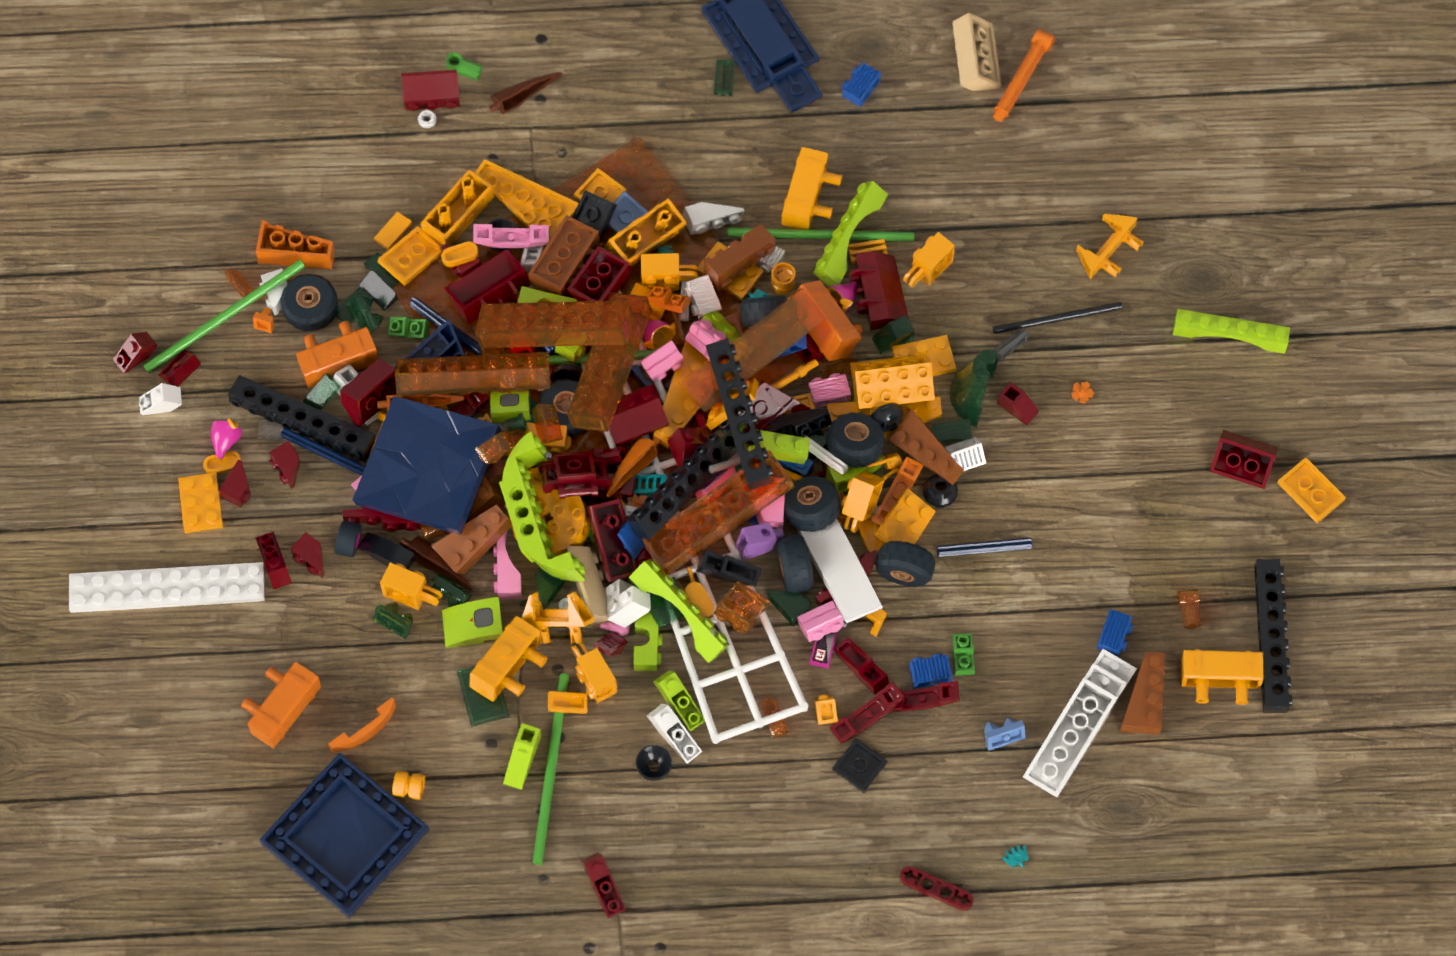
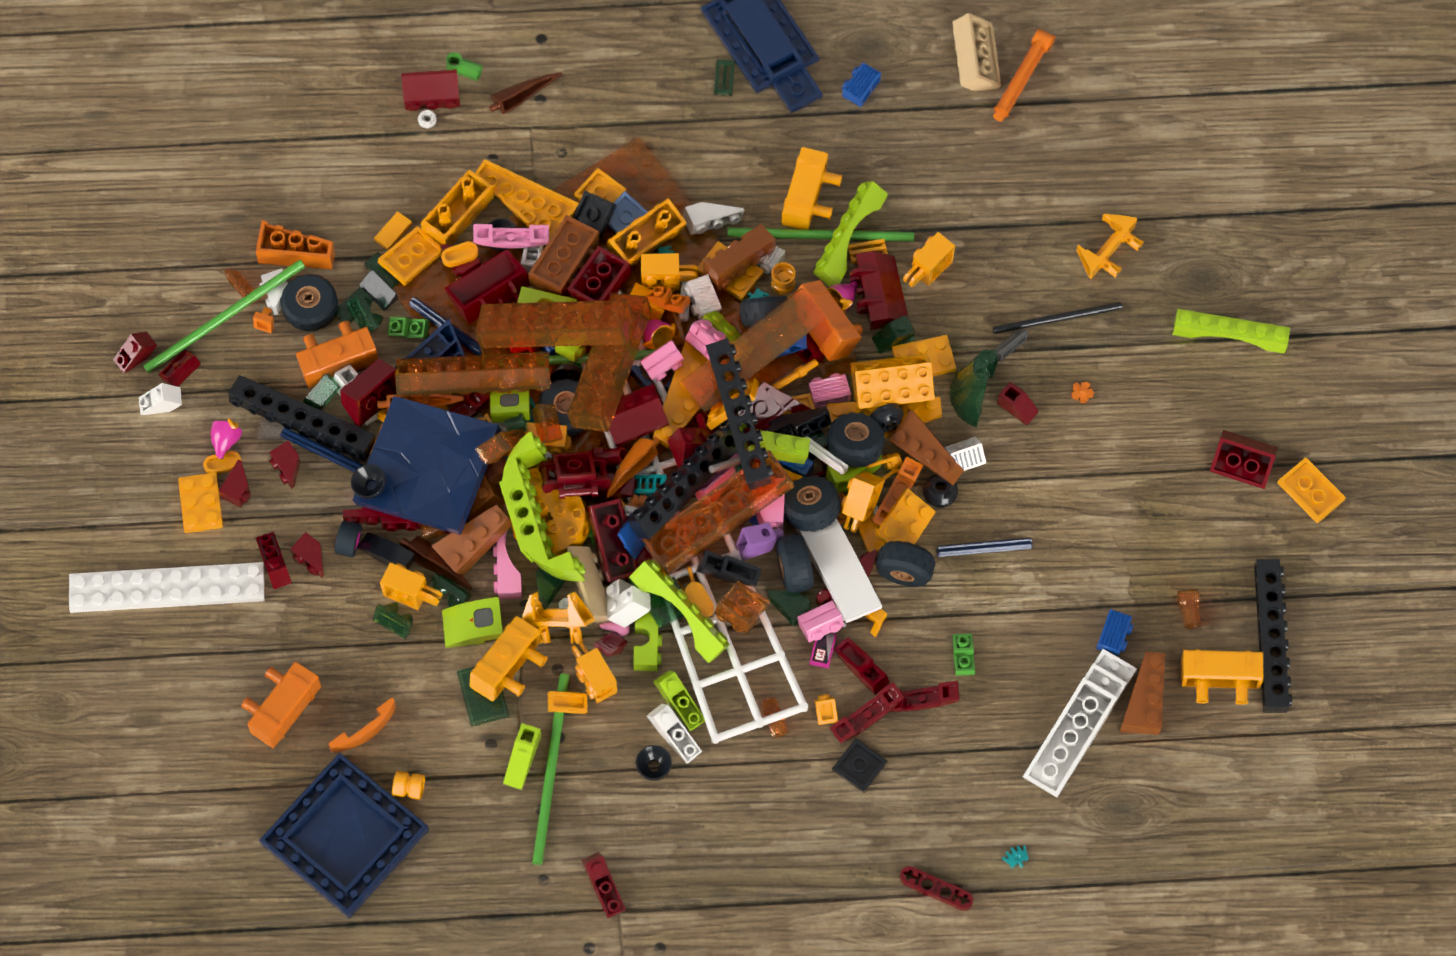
(363, 476): none -> black piece
(930, 670): blue brick -> none
(953, 431): clear green tile -> none
(1009, 733): medium blue tile -> none

